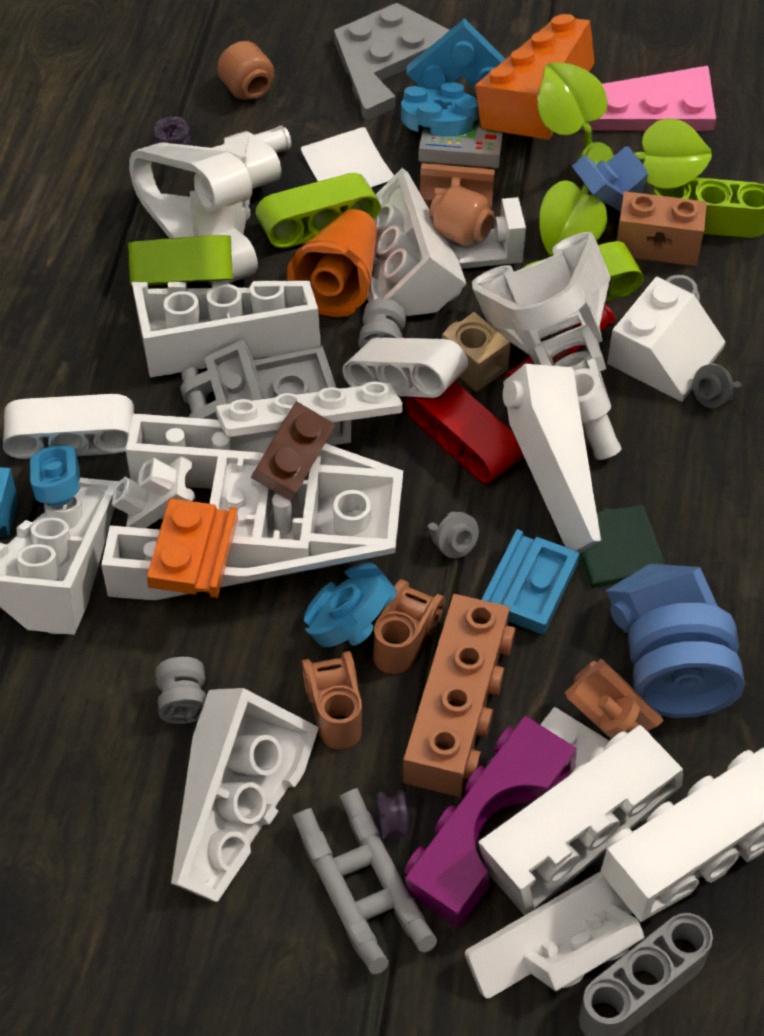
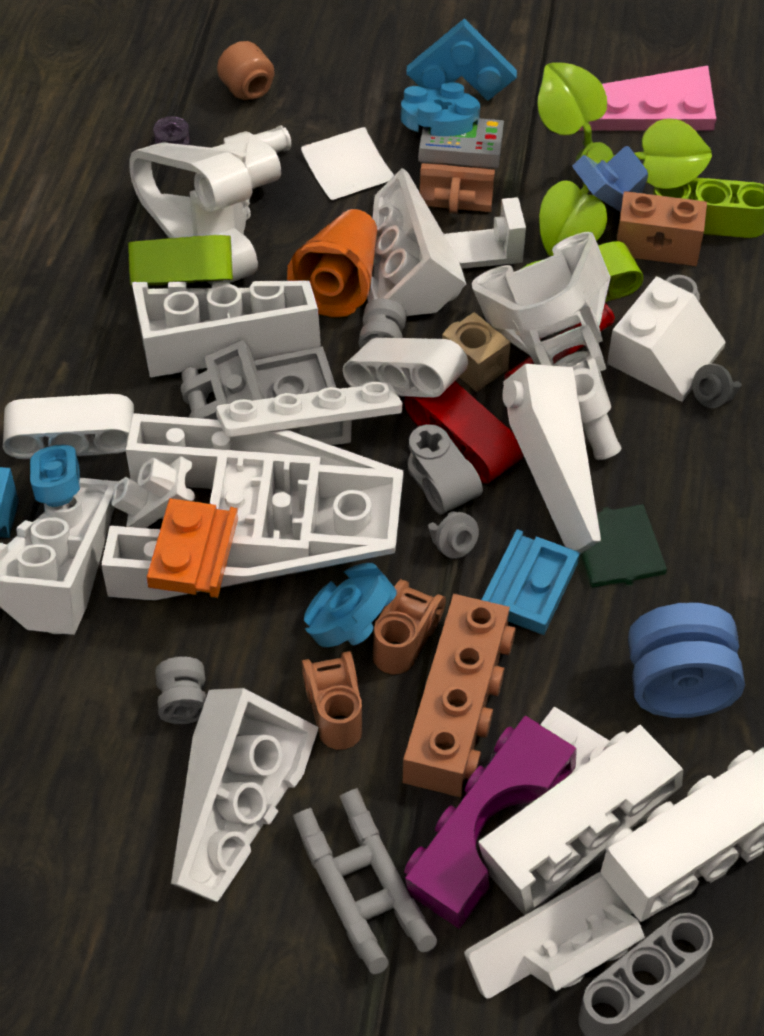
(293, 451): reddish brown plate -> none
(304, 211): lime beam -> none
(380, 48): light grey wing -> none
(394, 814): clear purple bush -> none
(441, 469): none -> light grey piece
(462, 216): nougat head -> none
(511, 89): orange wedge -> none
(610, 701): nougat hips -> none
(654, 588): medium blue slope -> none

